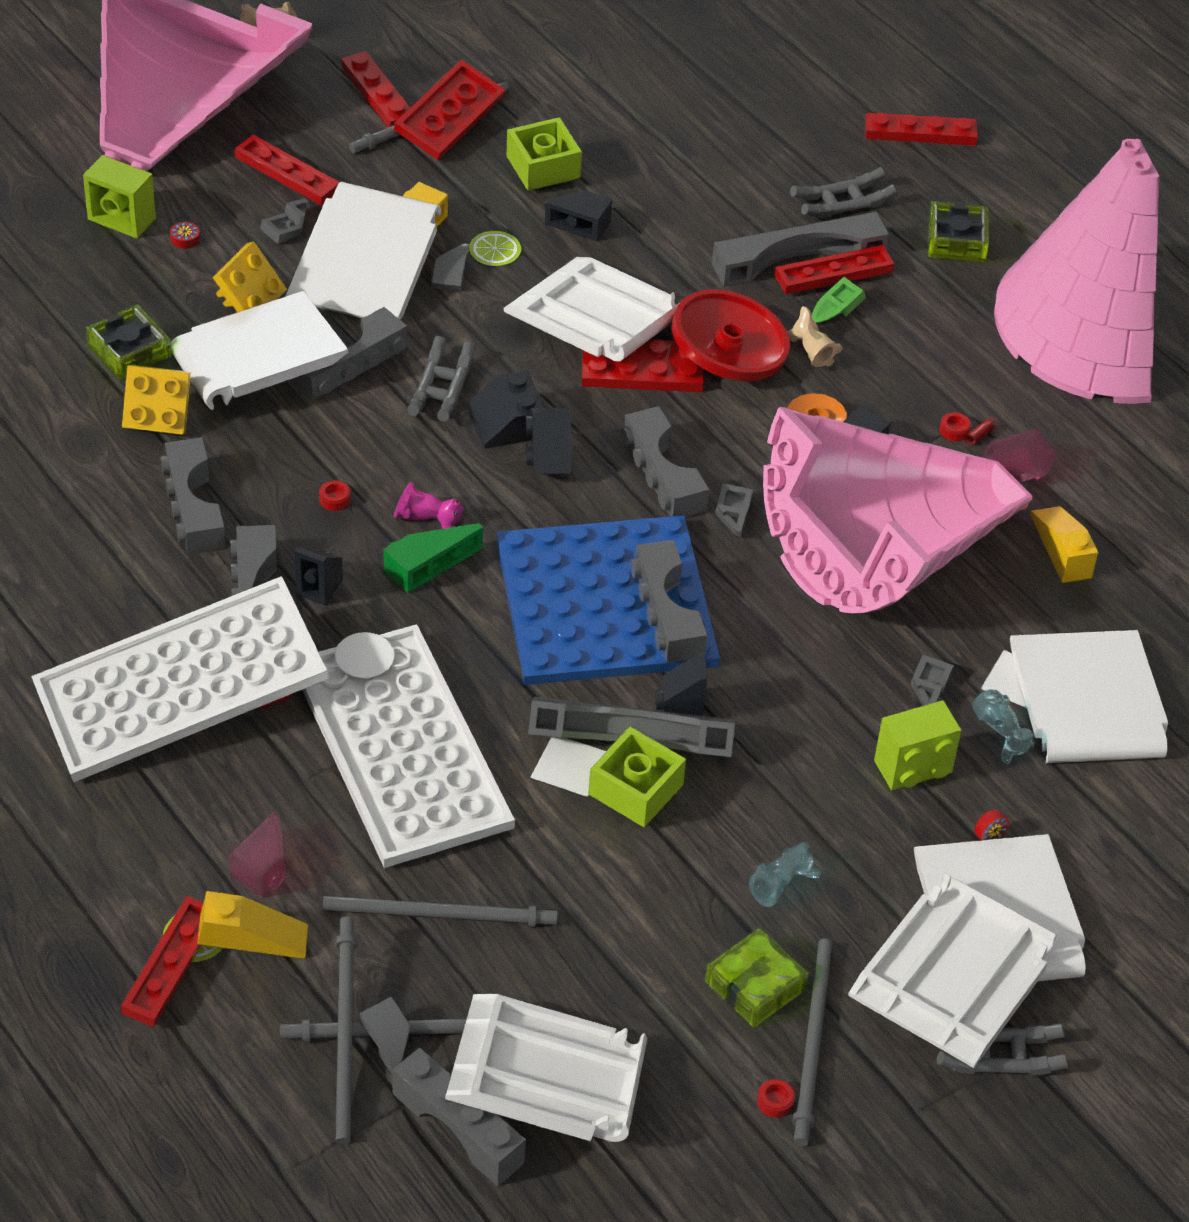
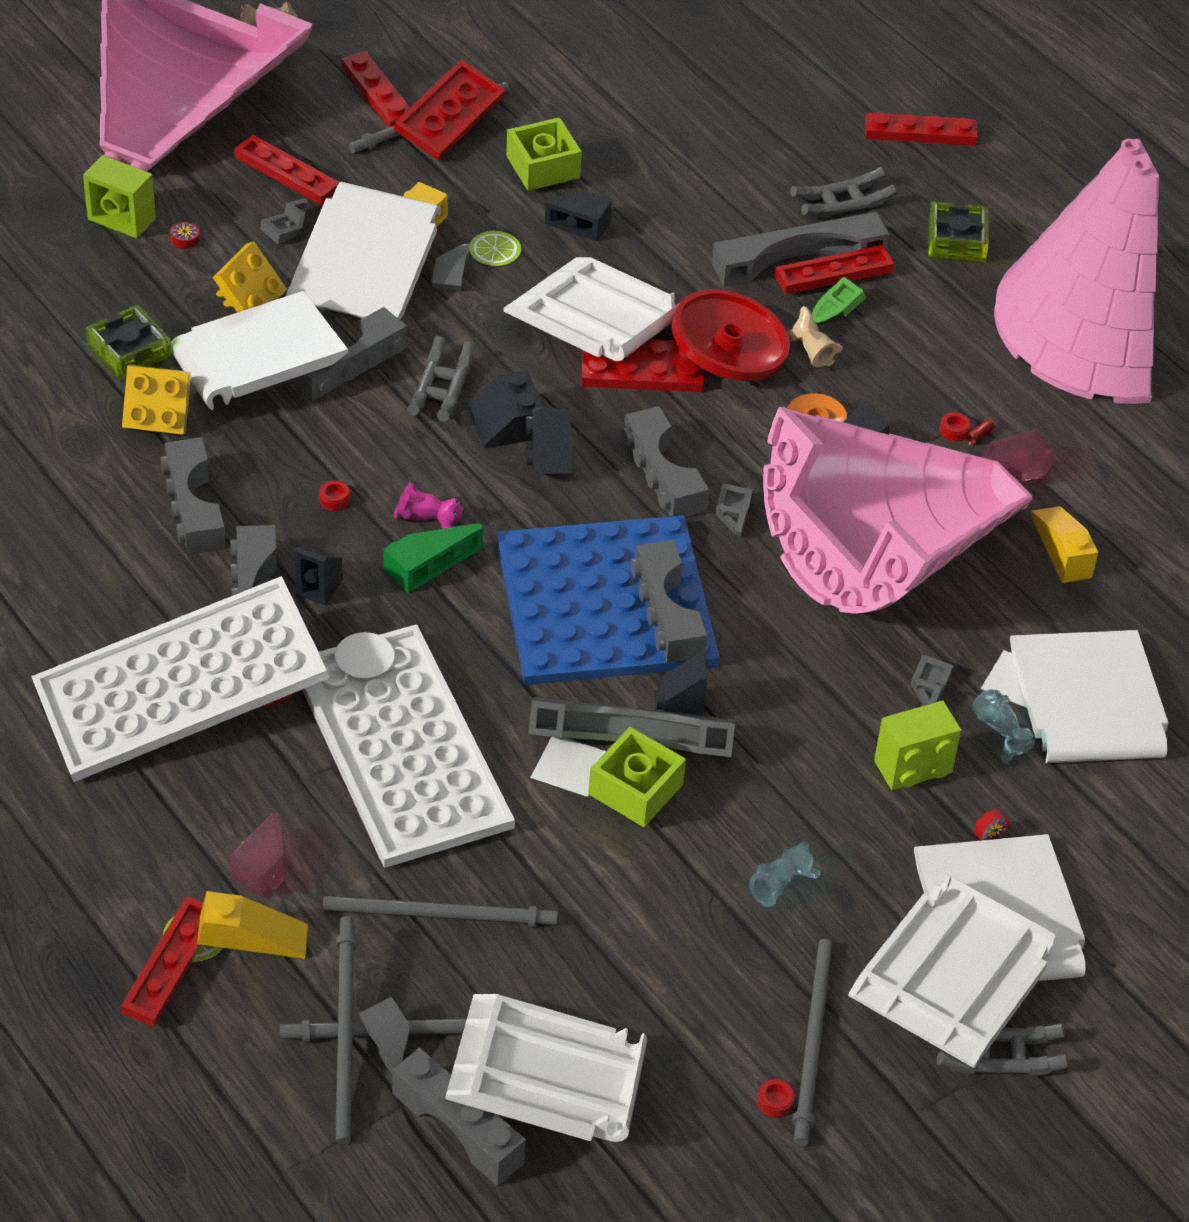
(756, 977): clear neon green piece -> none

